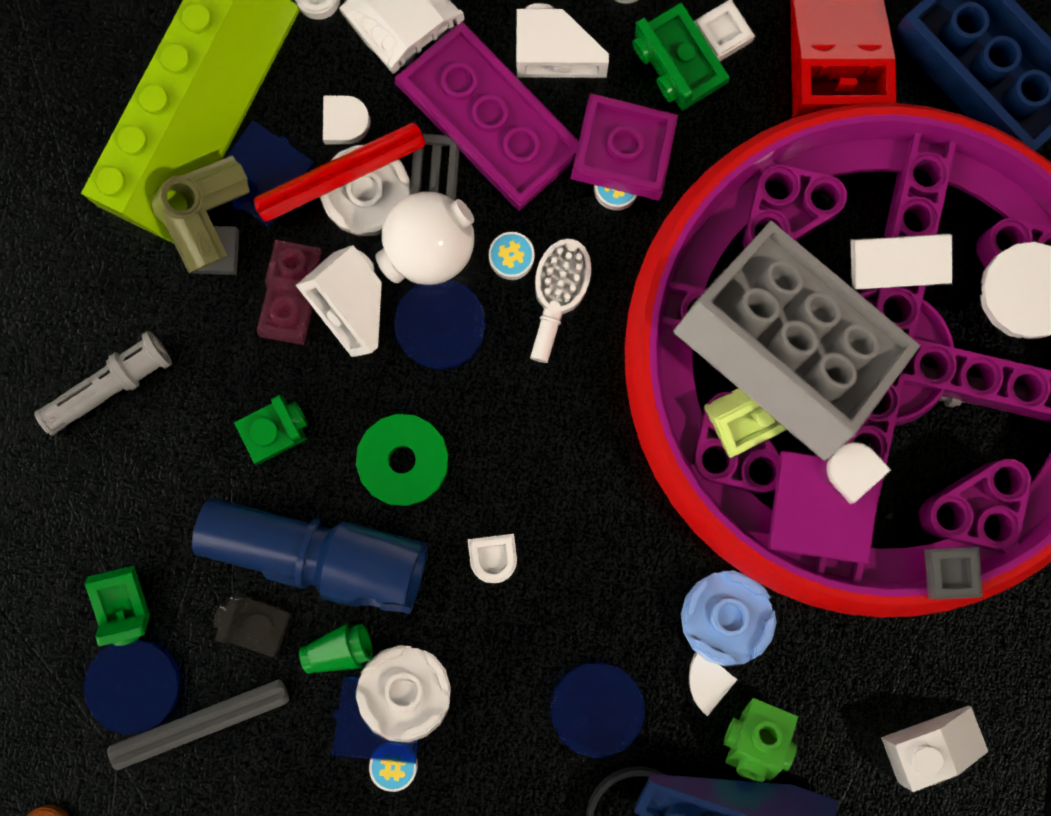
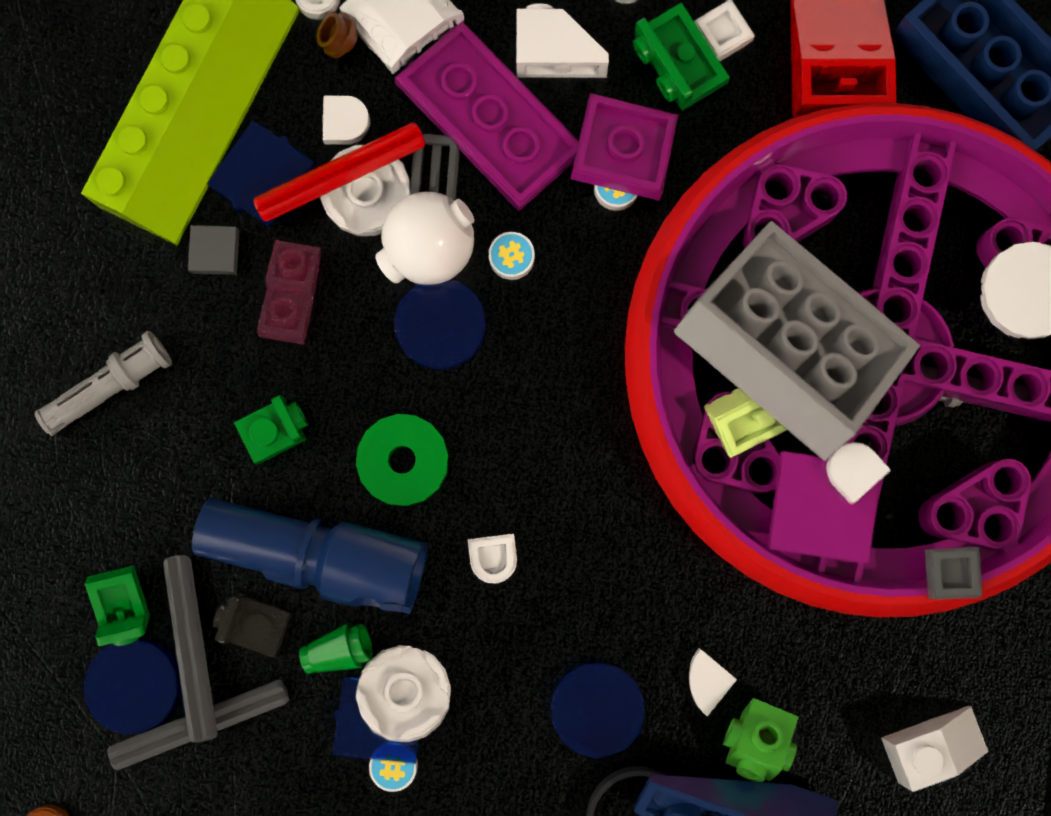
(190, 649): none -> dark grey axle
(203, 191): olive piece -> none
(337, 34): none -> reddish brown plate
(347, 299): white slope -> none
(559, 288): white piece -> none
(728, 618): light blue tile -> none
(901, 261): white tile -> none

